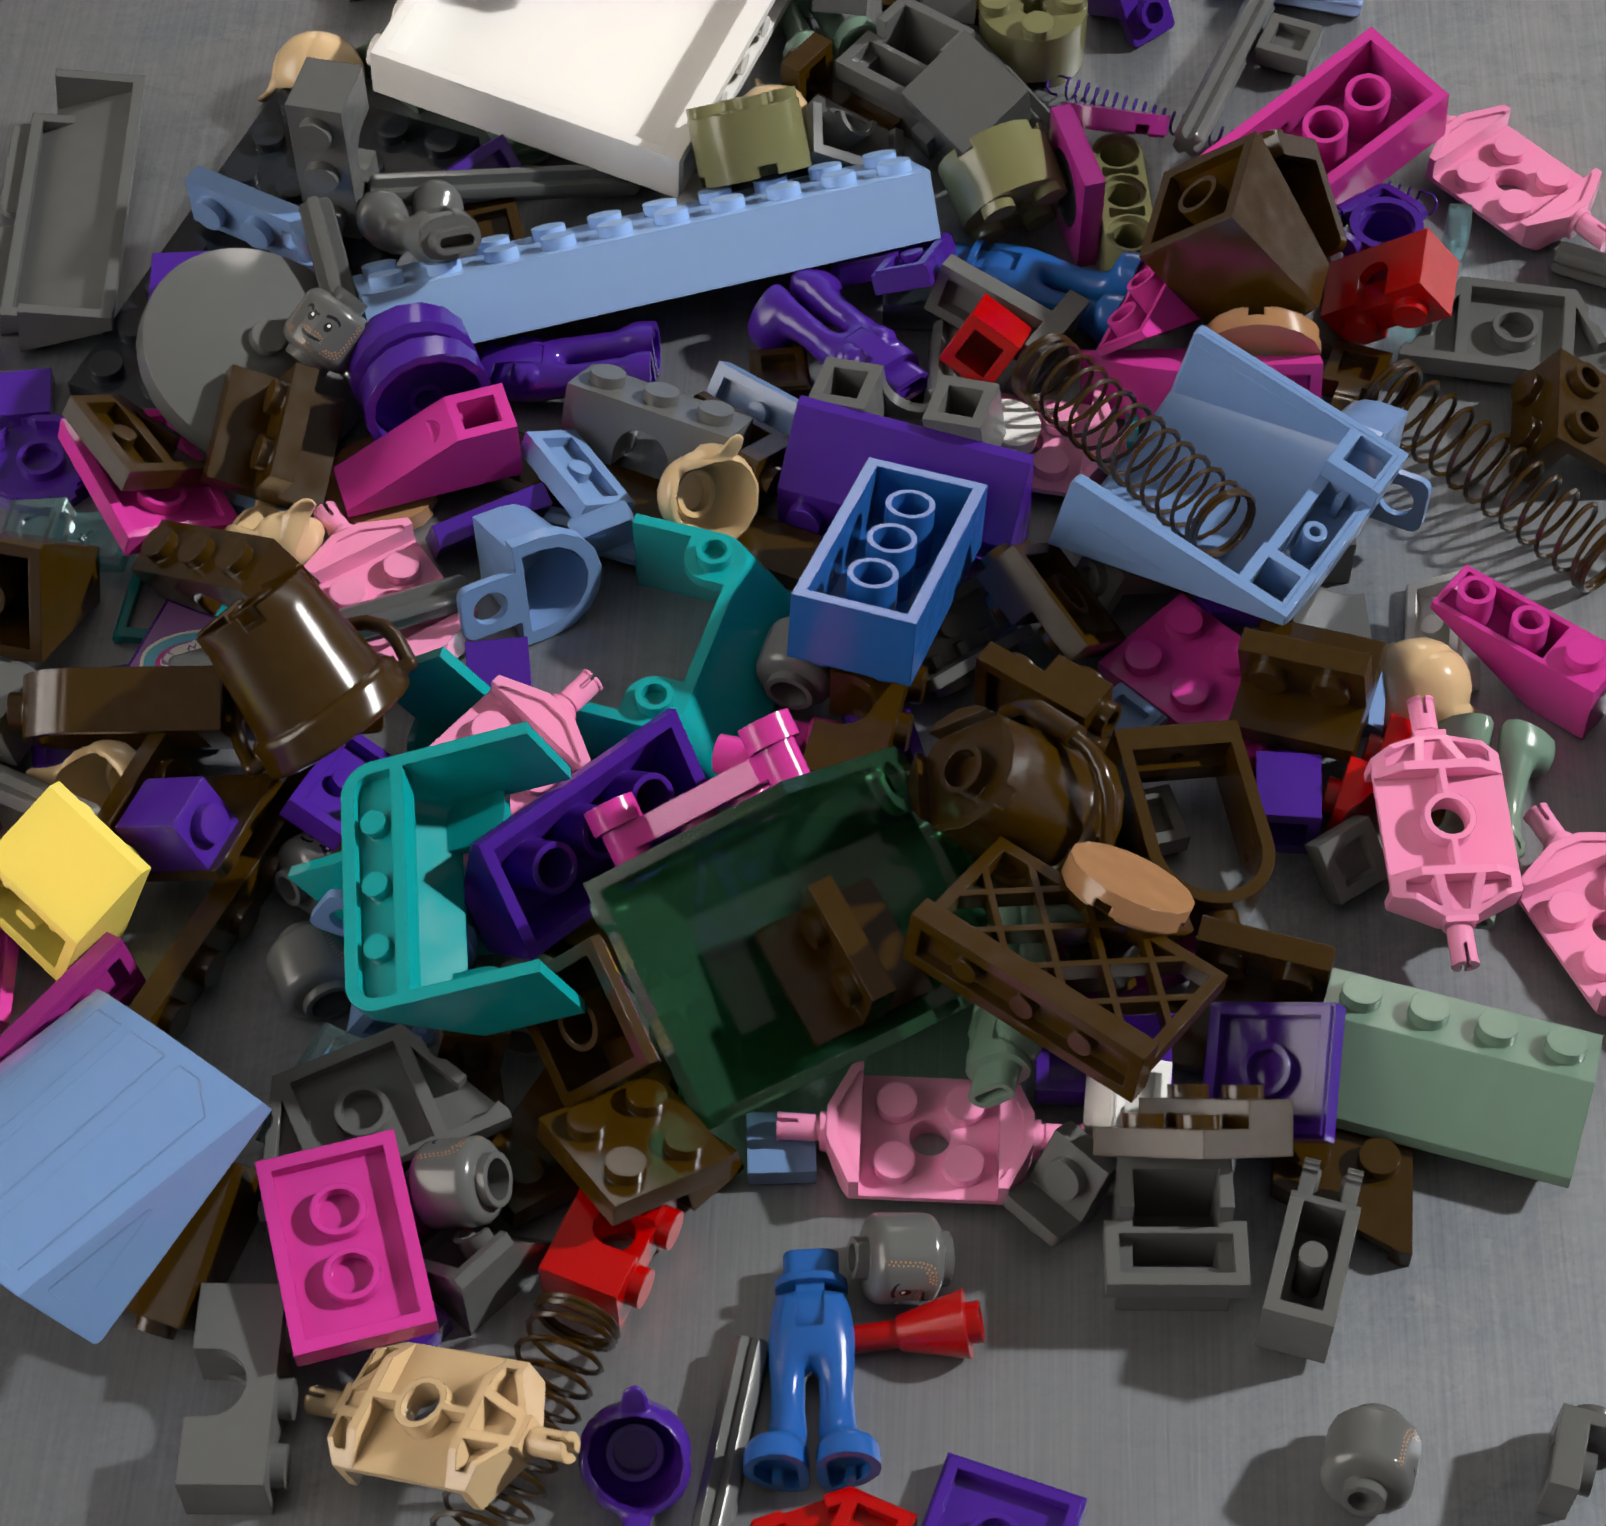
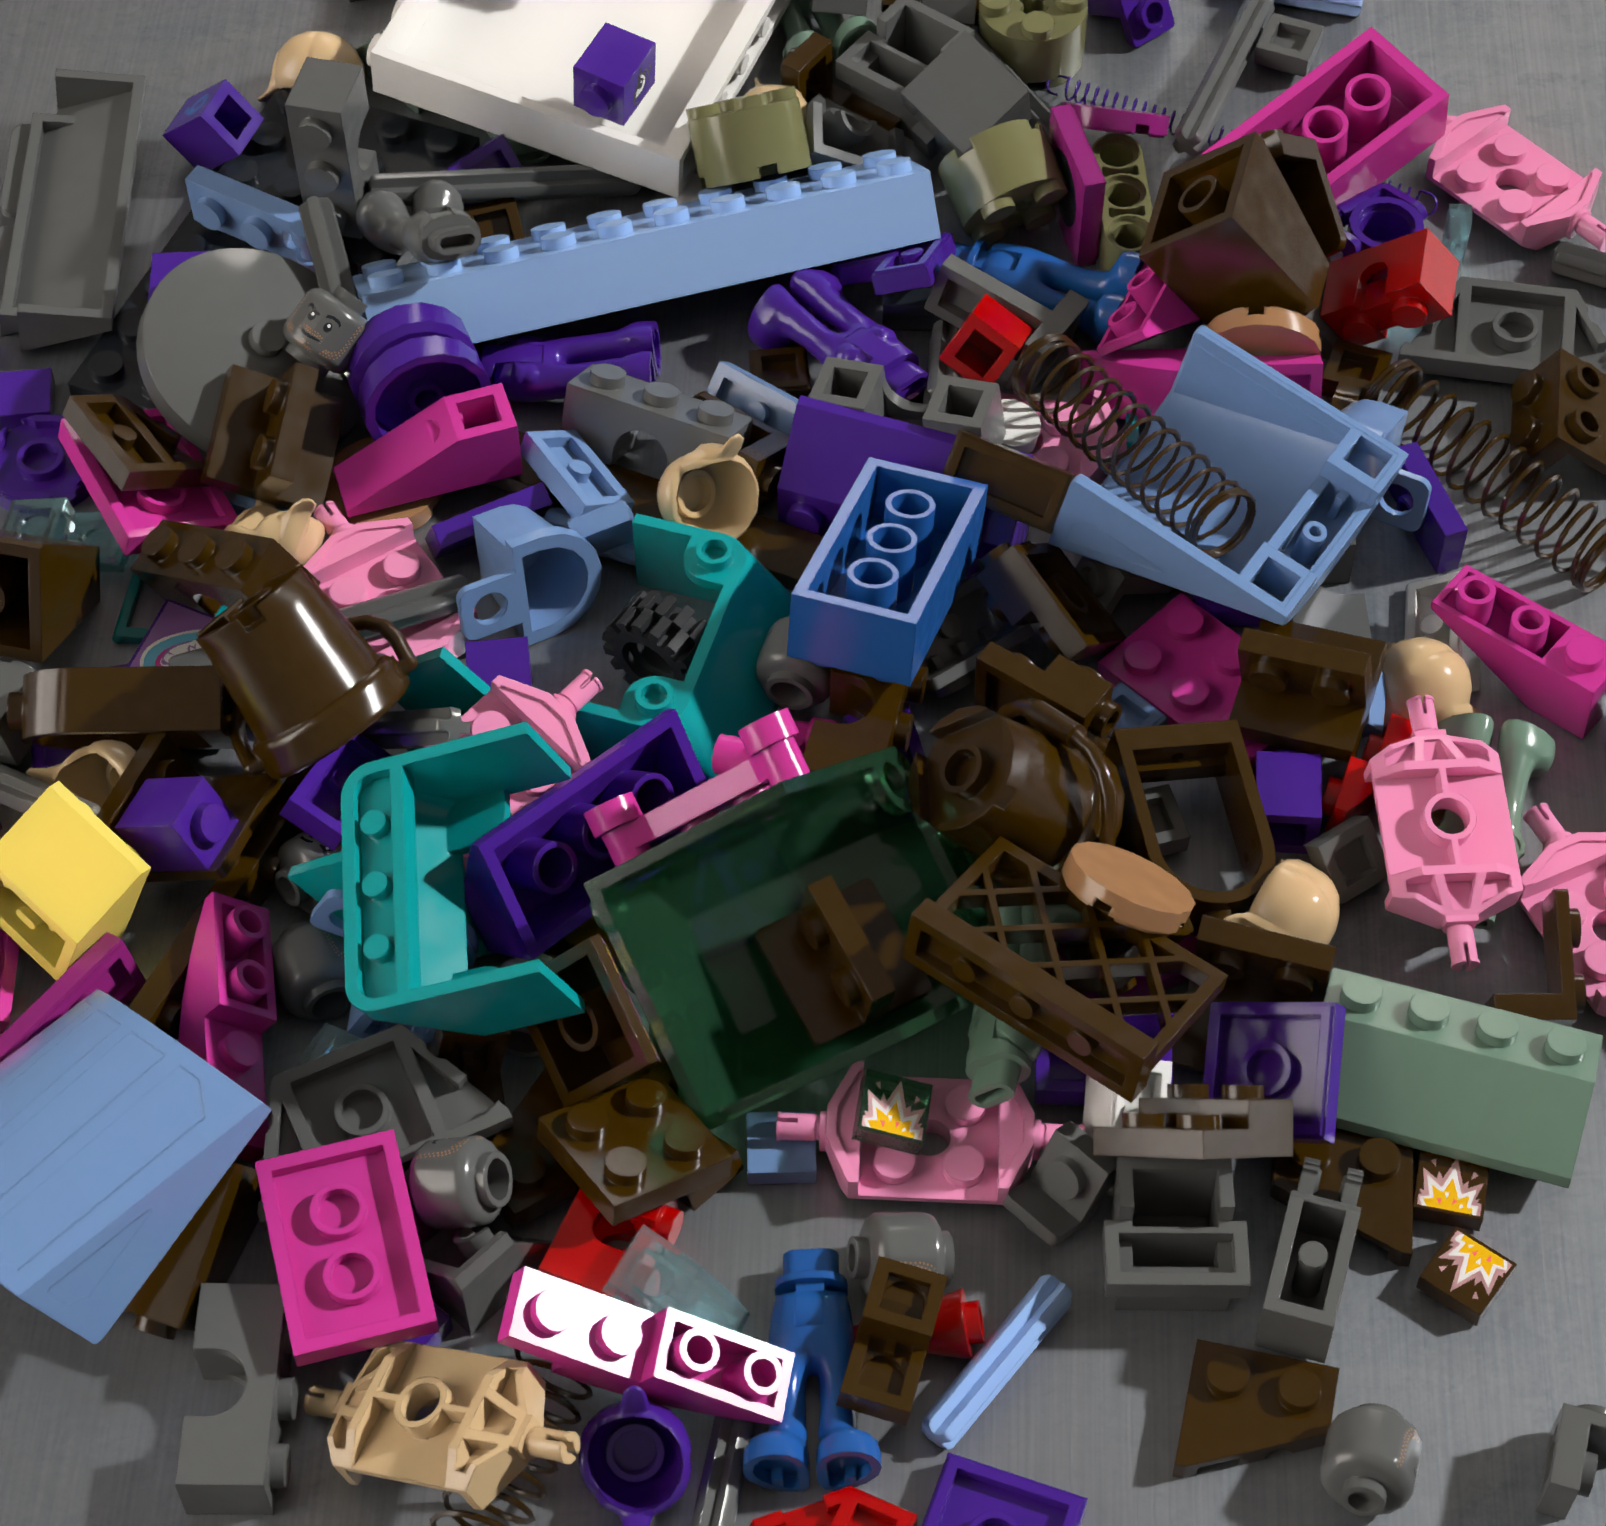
(213, 126): none -> dark purple brick
(231, 997): none -> dark pink slope
(417, 728): none -> dark grey axle
(614, 74): none -> dark purple brick
(653, 637): none -> black tyre
(661, 1276): none -> clear light blue slope
(665, 1353): none -> slope
(892, 1112): none -> tile
(892, 1341): none -> dark brown slope
(996, 1362): none -> light blue axle
(1016, 482): none -> dark brown tile
(1250, 1406): none -> dark brown wing
(1295, 902): none -> tan hair
(1443, 530): none -> dark purple plate
(1449, 1191): none -> tile
(1466, 1275): none -> tile
(1564, 988): none -> dark brown bracket

